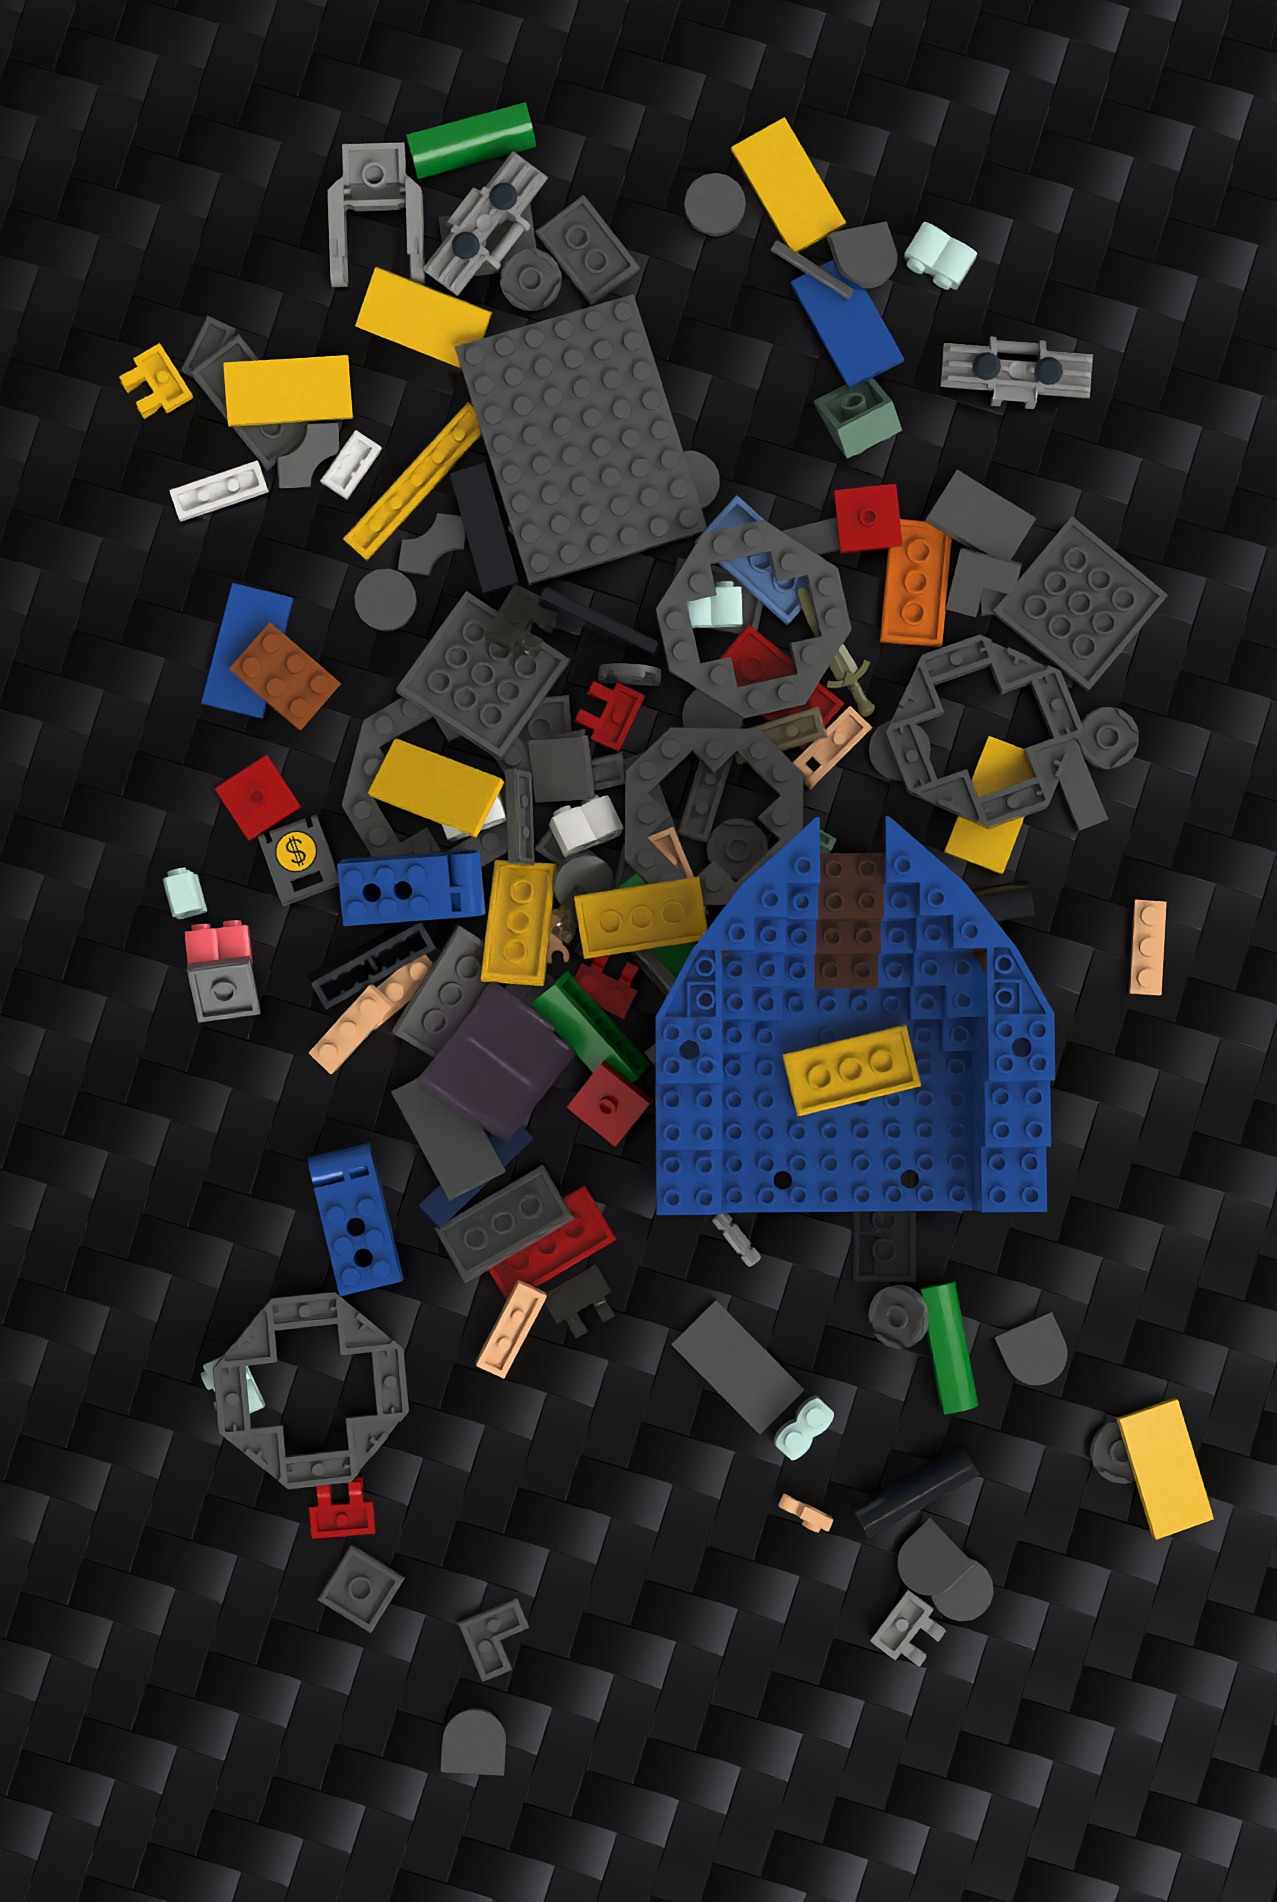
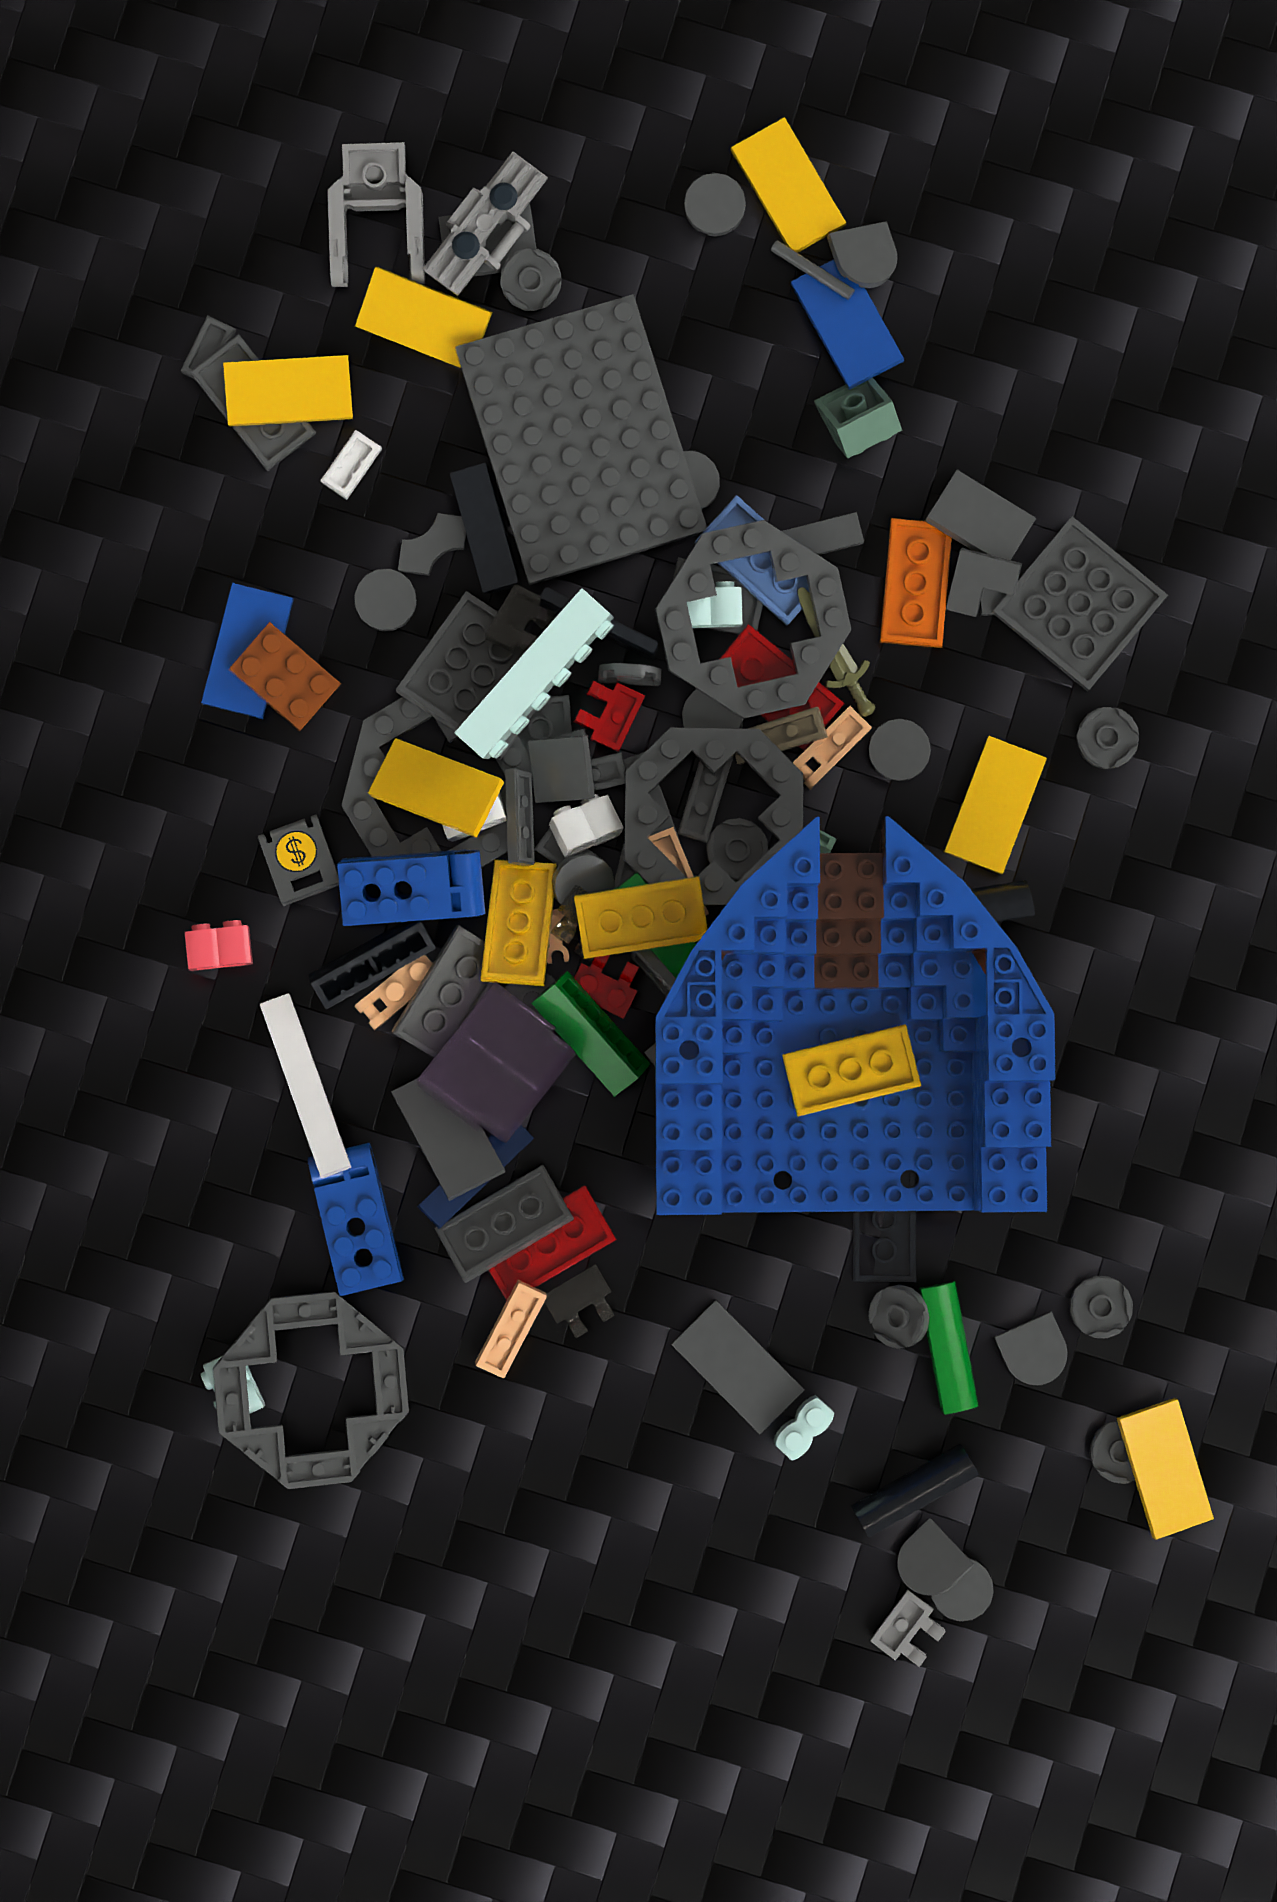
(162, 377): yellow plate -> none
(184, 893): light aqua brick -> none
(219, 491): white plate -> none
(223, 989): tile -> none
(258, 798): red plate -> none
(305, 1086): none -> white tile
(317, 444): dark grey tile -> none
(342, 1518): red plate -> none
(351, 1029): light nougat plate -> none
(361, 1588): dark grey tile -> none
(415, 483): yellow tile -> none
(471, 140): green brick -> none
(474, 1744): dark grey tile -> none
(484, 1636): dark grey tile -> none
(534, 675): none -> light aqua brick
(587, 250): dark grey tile -> none
(609, 1103): red plate -> none
(737, 1239): light grey axle -> none
(812, 1517): light nougat plate -> none
(868, 518): red plate -> none
(939, 256): light aqua brick -> none
(956, 791): dark grey plate -> none
(1011, 380): light grey piece -> none
(1081, 792): dark grey tile -> none
(1101, 1306): none -> dark grey tile
(1147, 947): light nougat plate -> none

